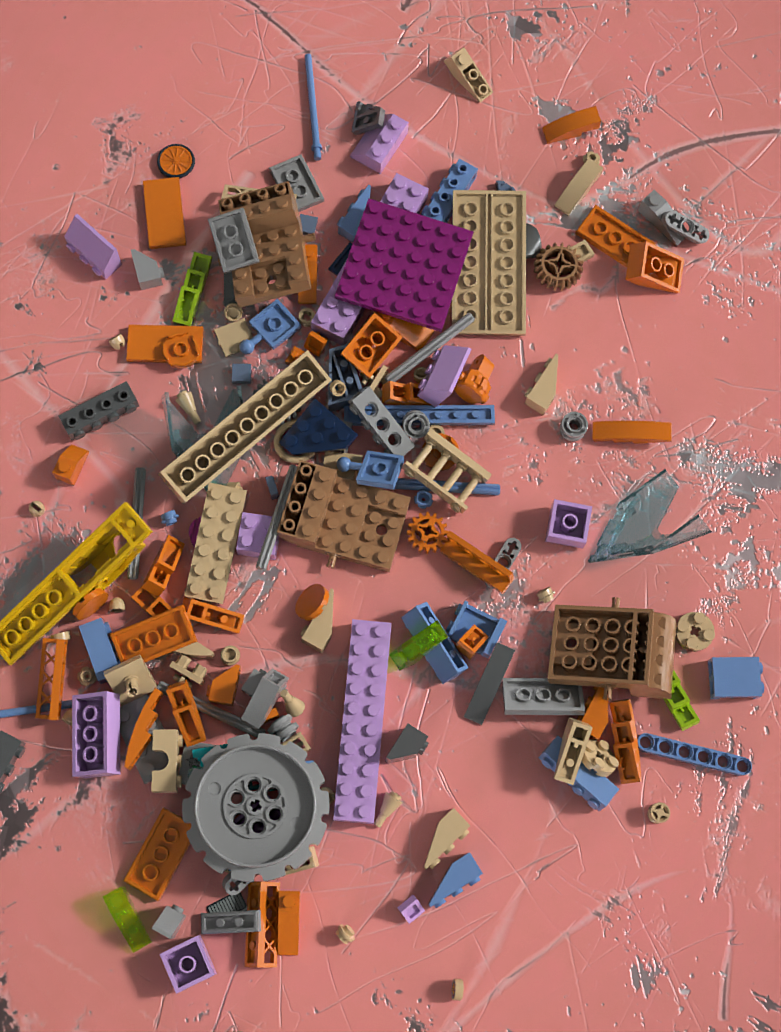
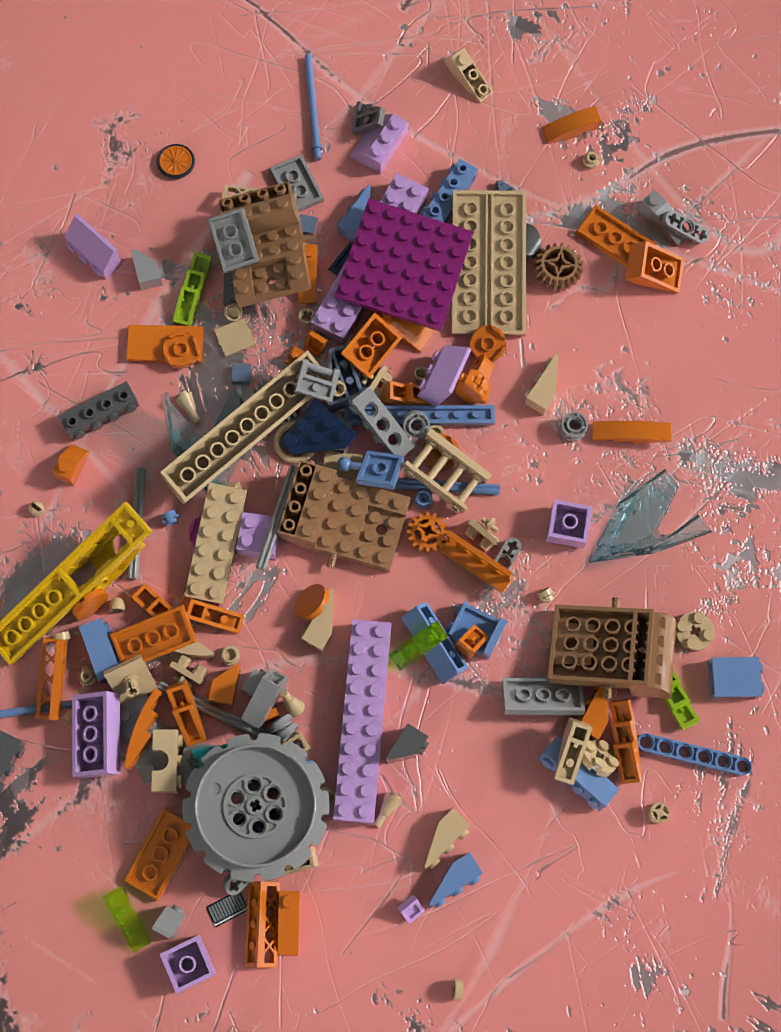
(116, 340): tan hinge -> none
(163, 566): orange slope -> none
(164, 213): orange tile -> none
(231, 922): light grey tile -> none
(272, 487): sand blue tile -> none
(273, 325): medium blue plate -> none
(314, 386): none -> light grey plate
(345, 933): tan plate -> none
(430, 348): light grey axle -> none
(488, 341): none -> orange tile
(489, 538): none -> tan hips
(489, 683): dark grey slope -> none
(579, 186): tan slope -> none
(584, 250): tan plate -> none

